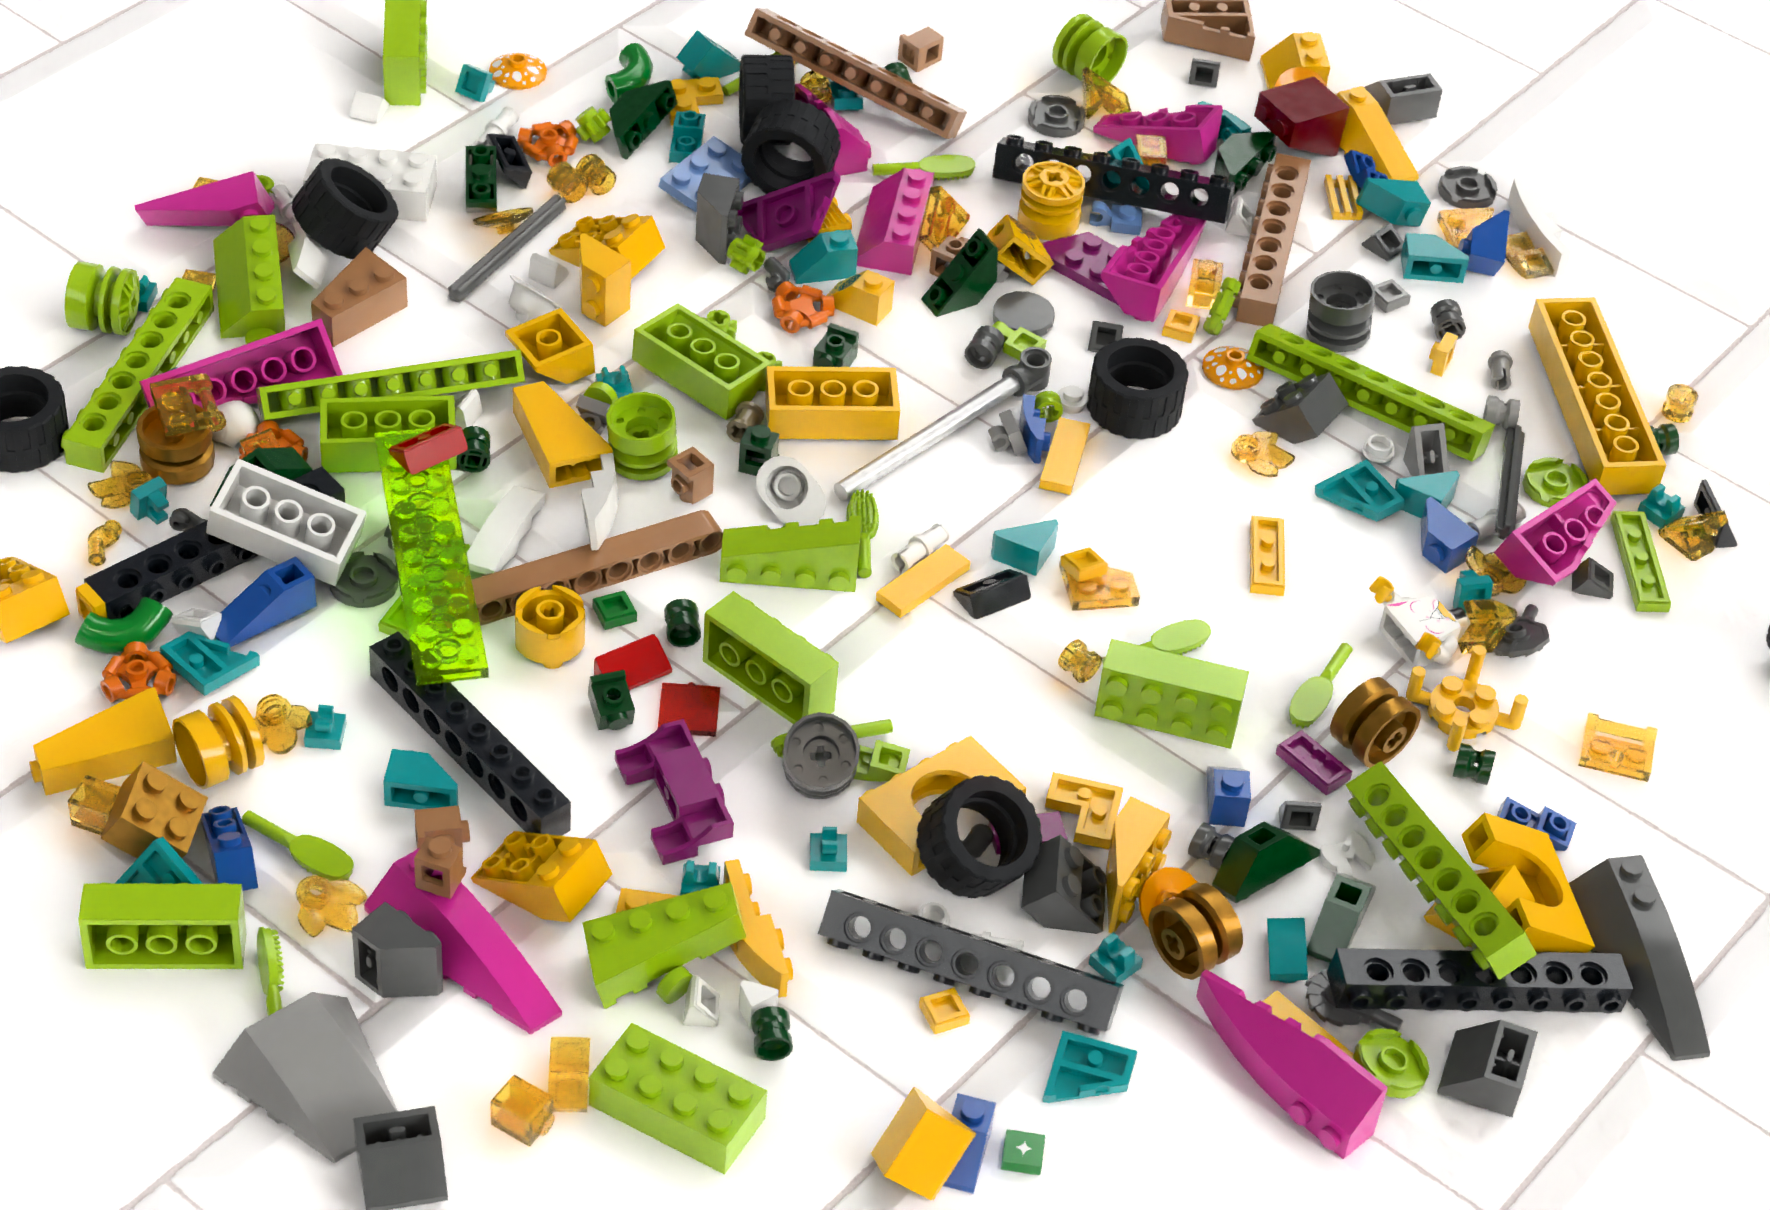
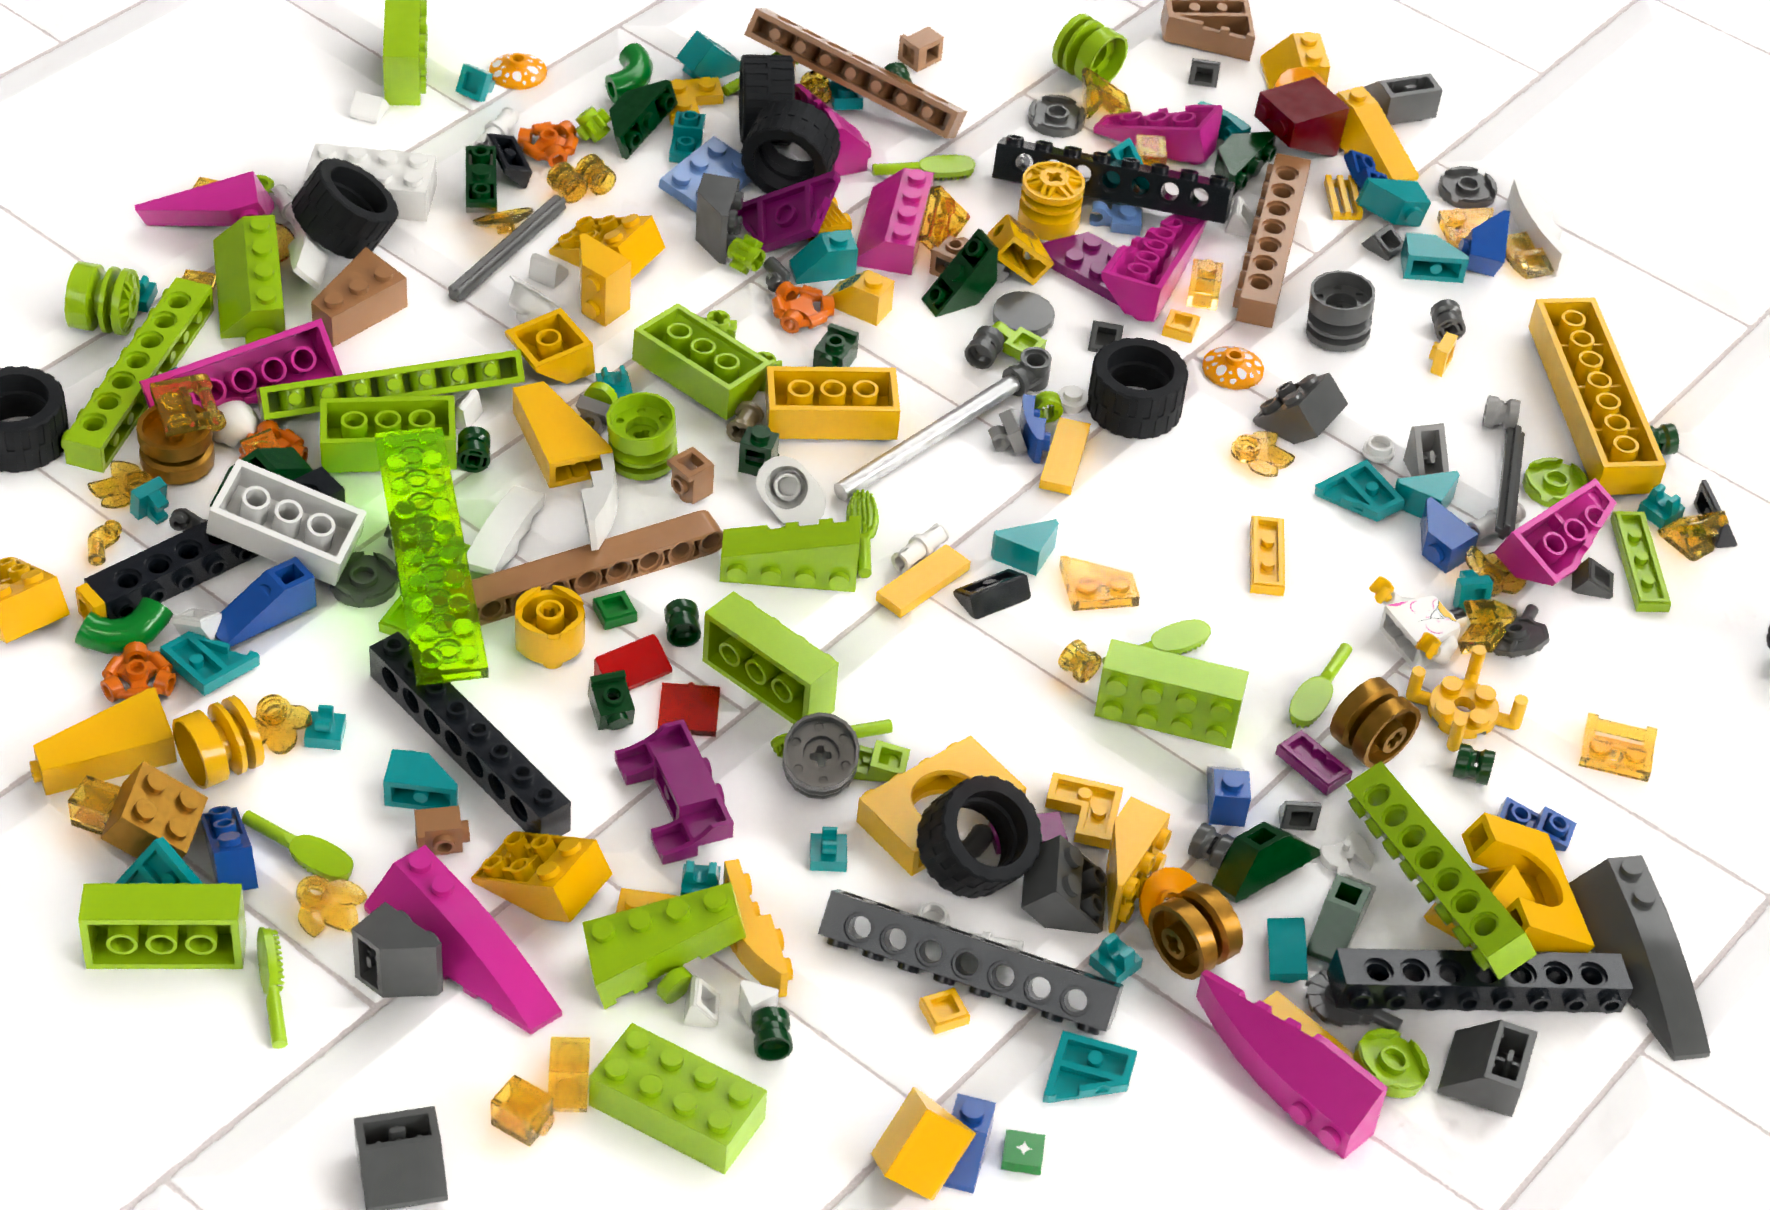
(309, 1072): light grey wedge -> none
(429, 448): slope -> none
(439, 855): medium nougat brick -> none
(1084, 564): yellow tile -> none
(1221, 306): lime axle -> none
(1370, 390): lime brick -> none
(1390, 296): light grey tile -> none
(1500, 365): light grey pin -> none
(1679, 403): clear yellow wheel -> none

